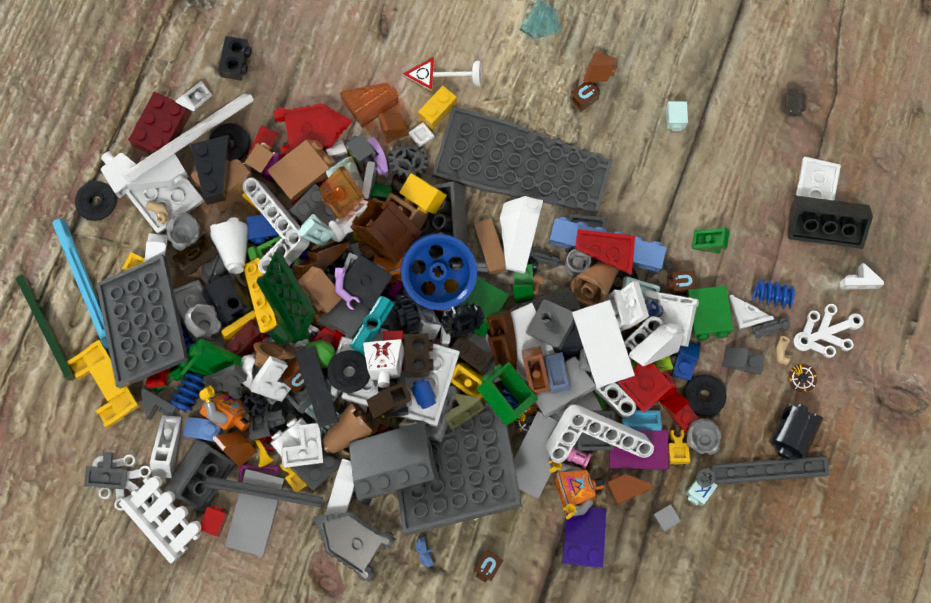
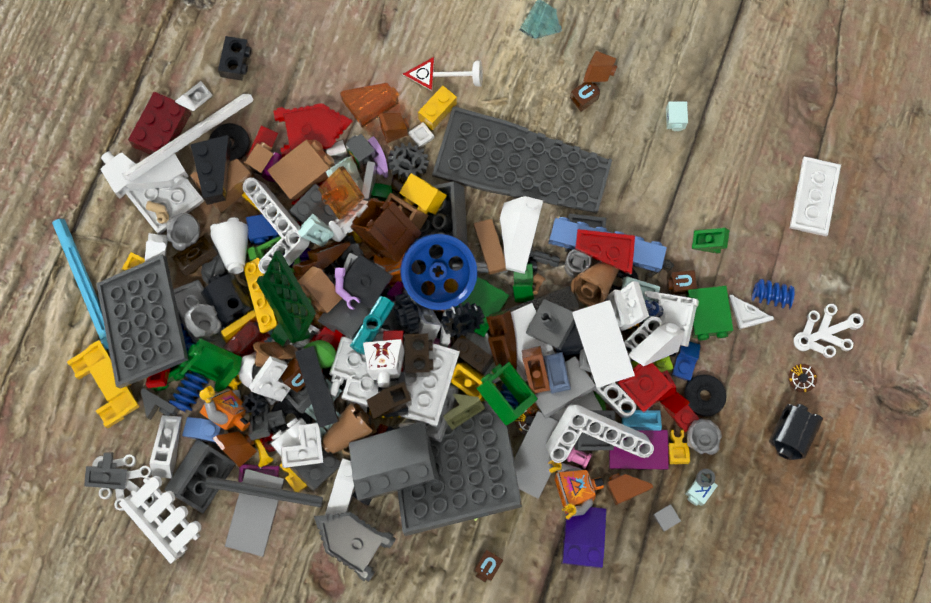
(45, 327): dark green tile -> none
(90, 190): black wheel -> none
(213, 520): red brick -> none
(227, 380): dark grey hinge -> none
(339, 363): black wheel -> none
(421, 548): medium blue piece -> none
(423, 393): blue brick -> none
(743, 360): dark grey slope -> none
(770, 470): dark grey tile -> none
(771, 327): dark grey axle -> none
(780, 351): tan arm -> none
(793, 102): clear smoke head -> none
(829, 222): pearl dark grey slope -> none
(866, 280): white slope -> none

